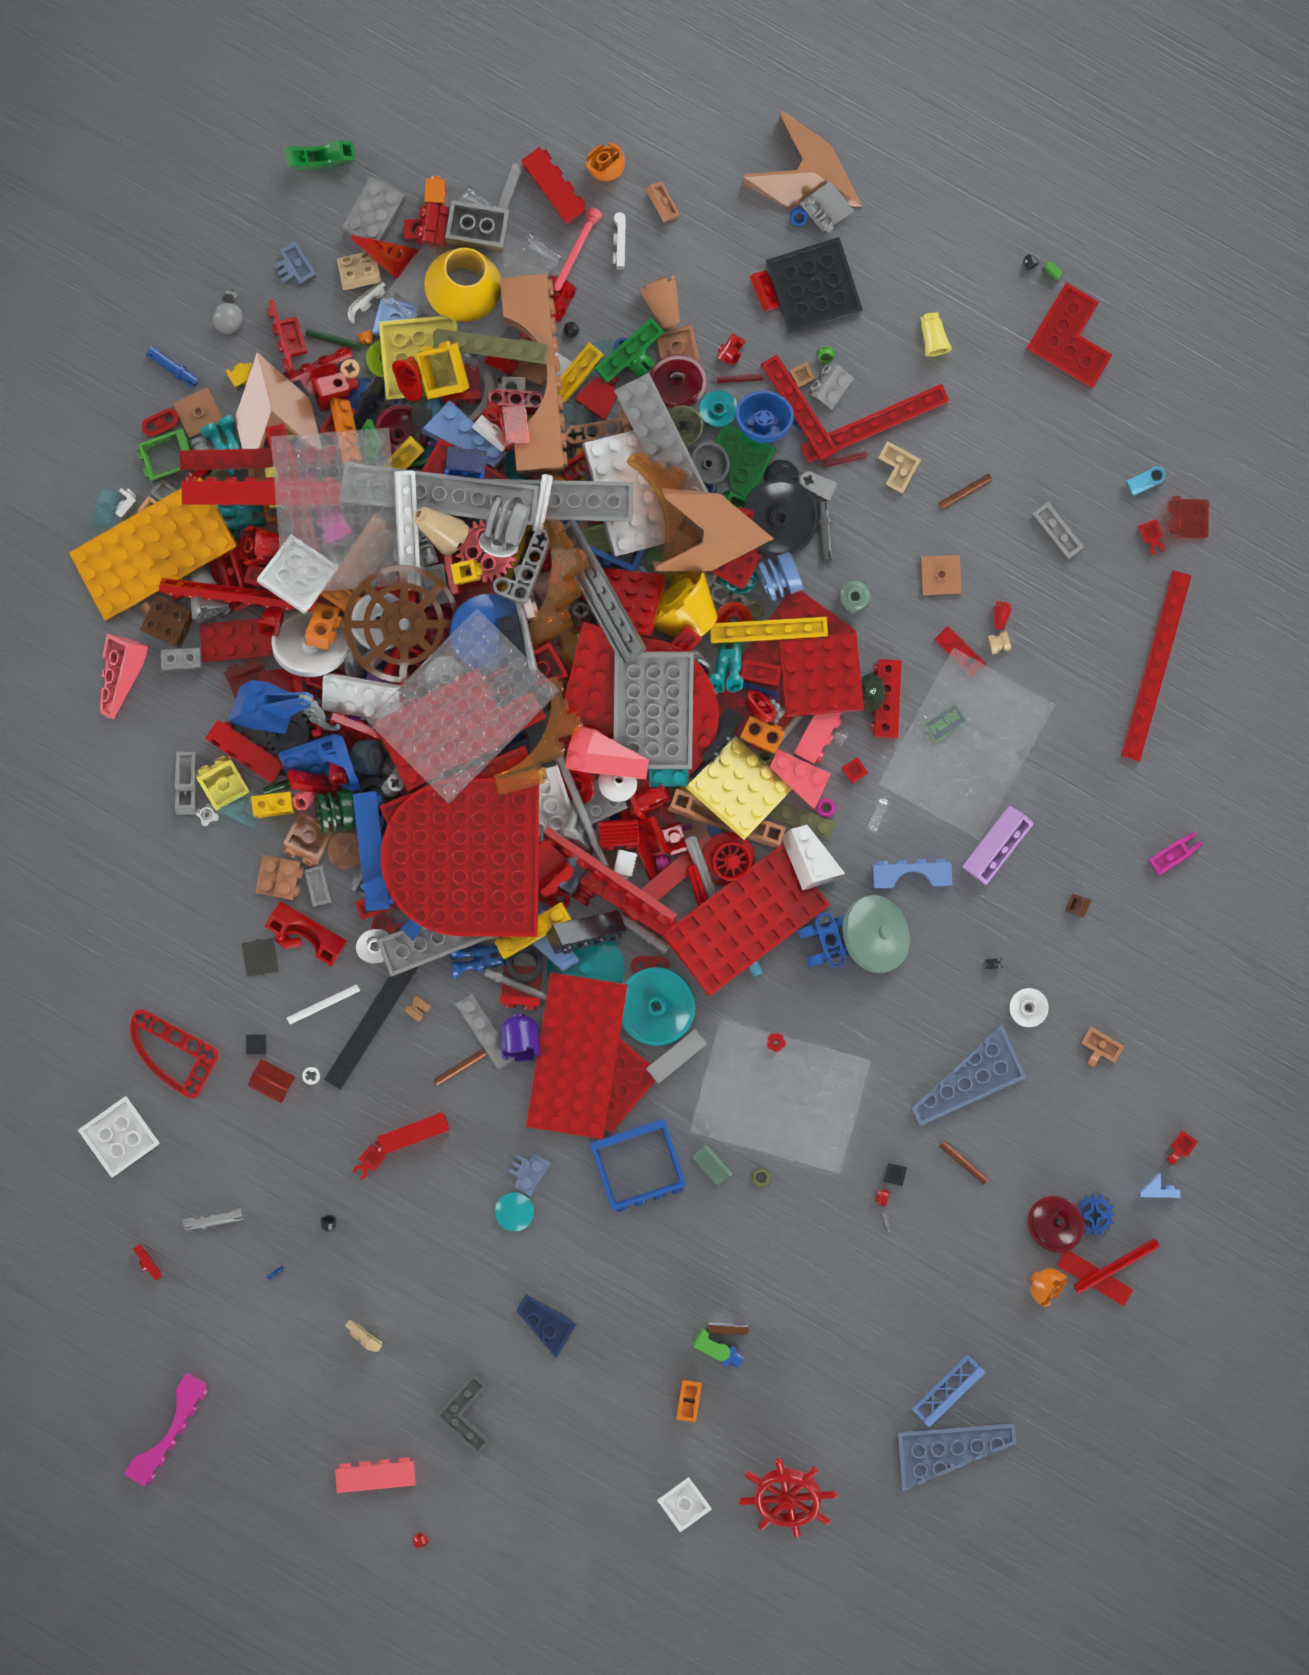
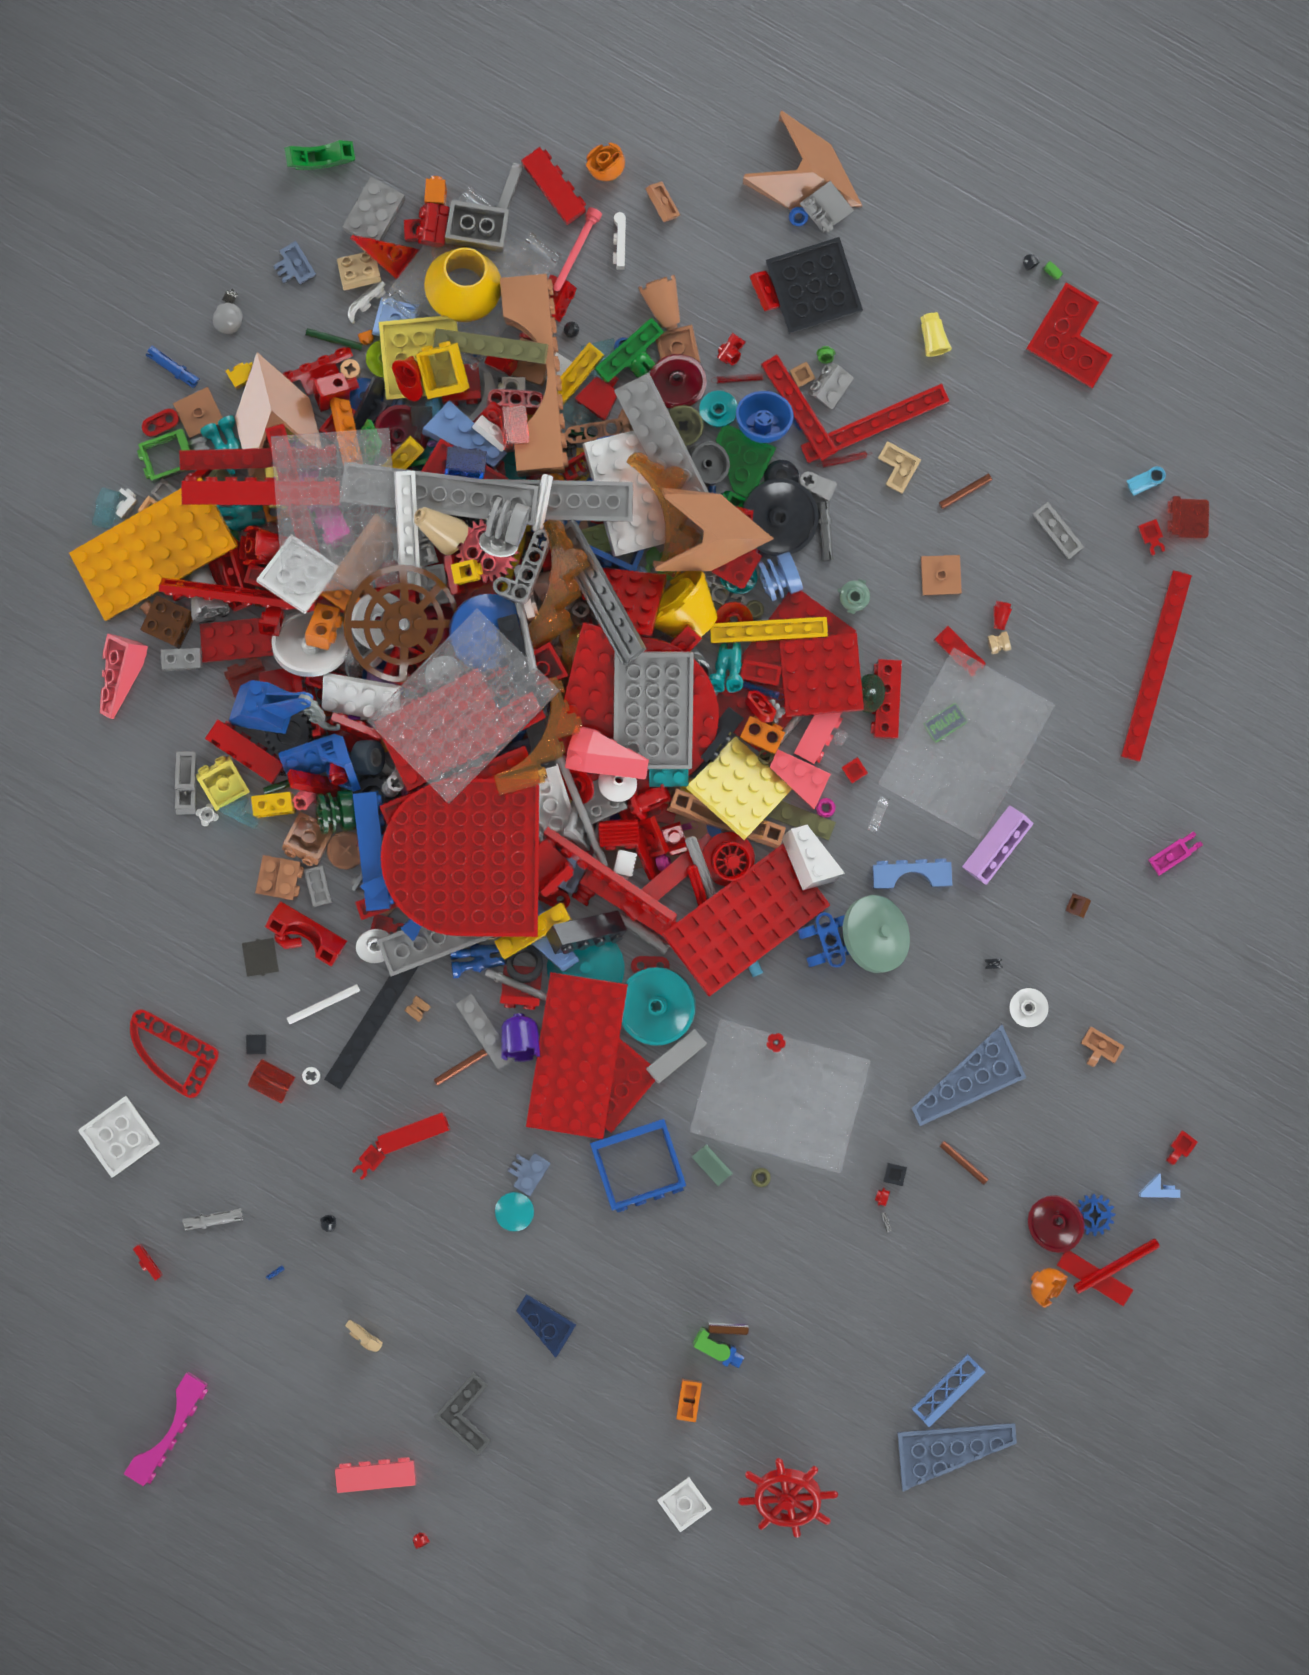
(289, 335): red bracket -> none

